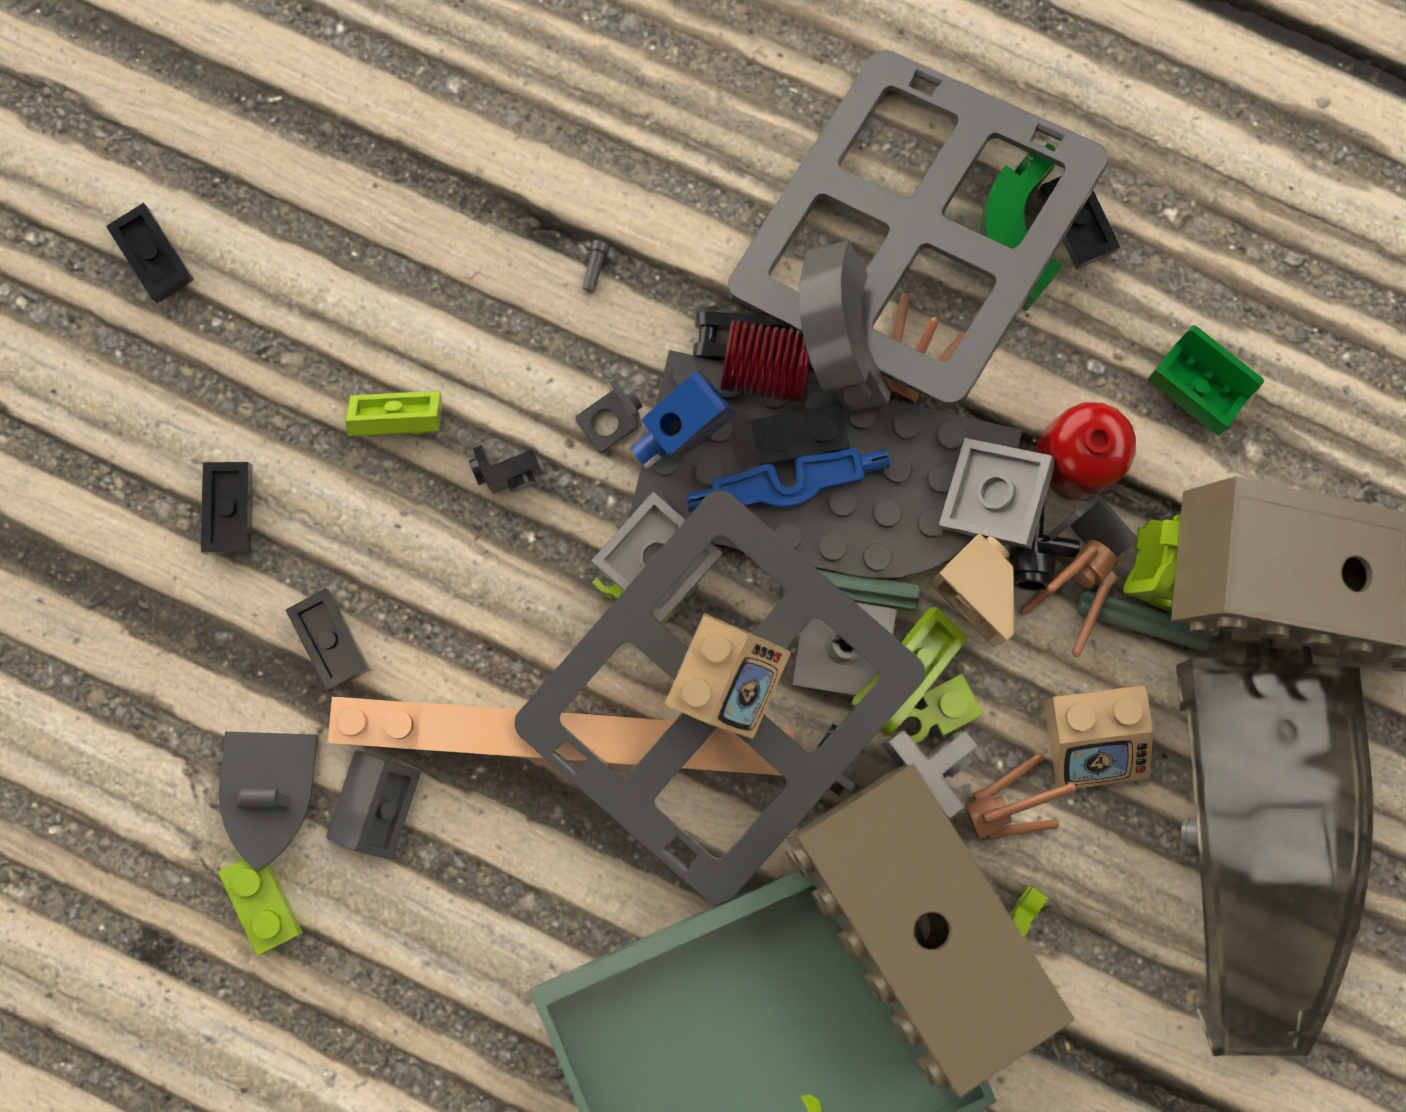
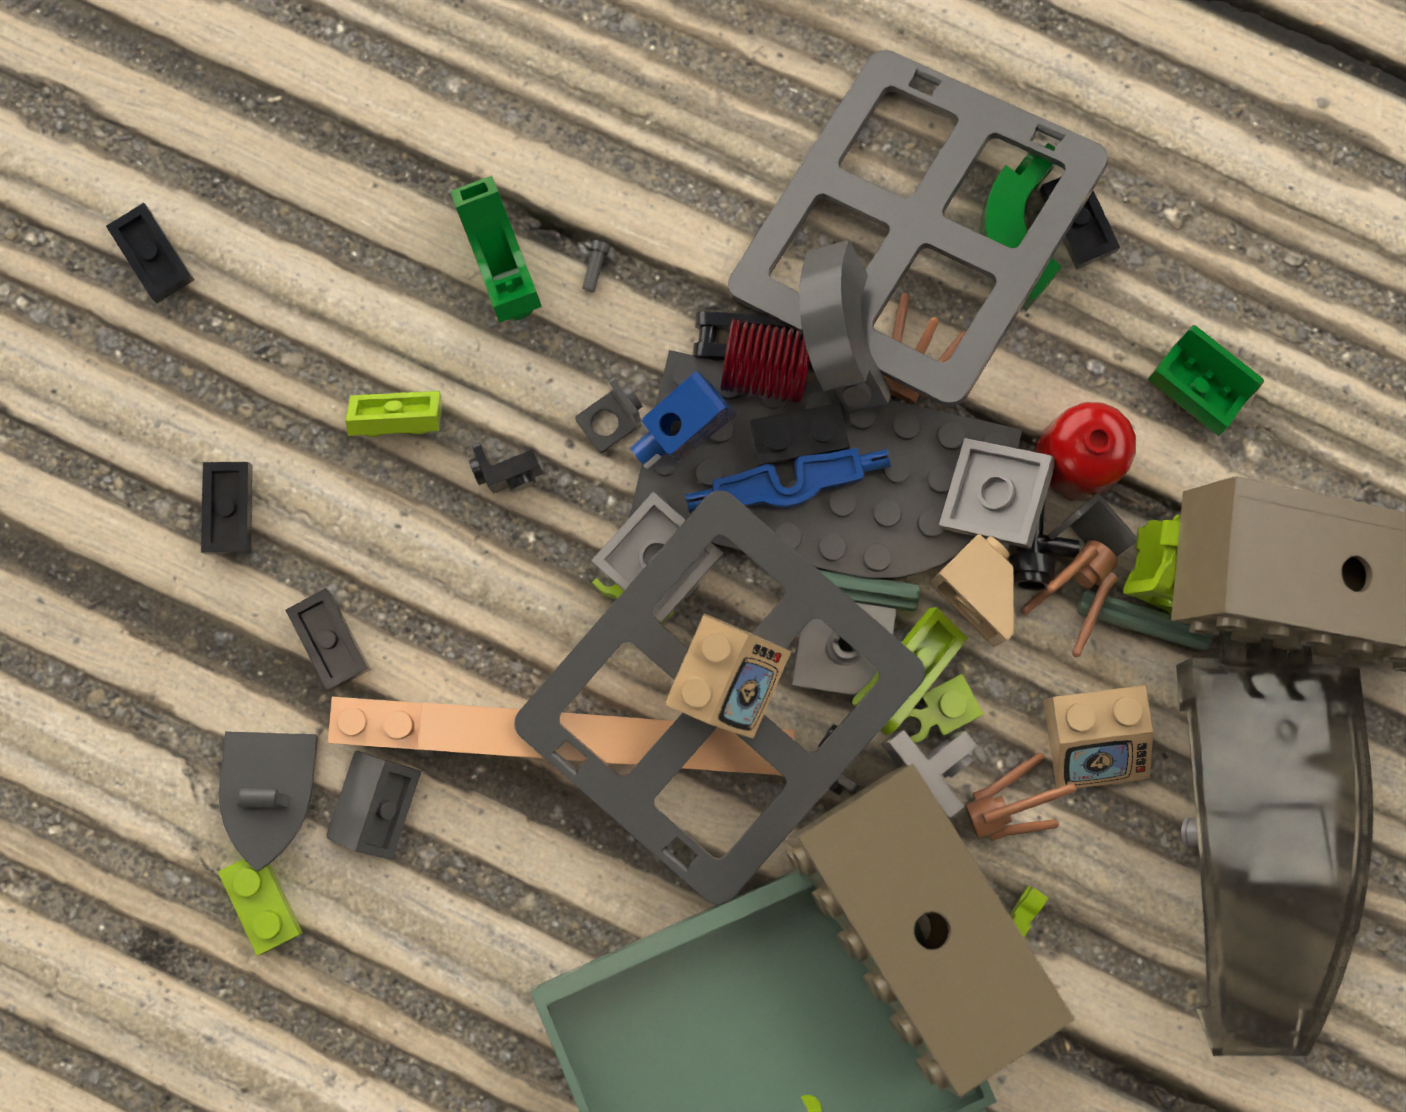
(496, 250): none -> green arch

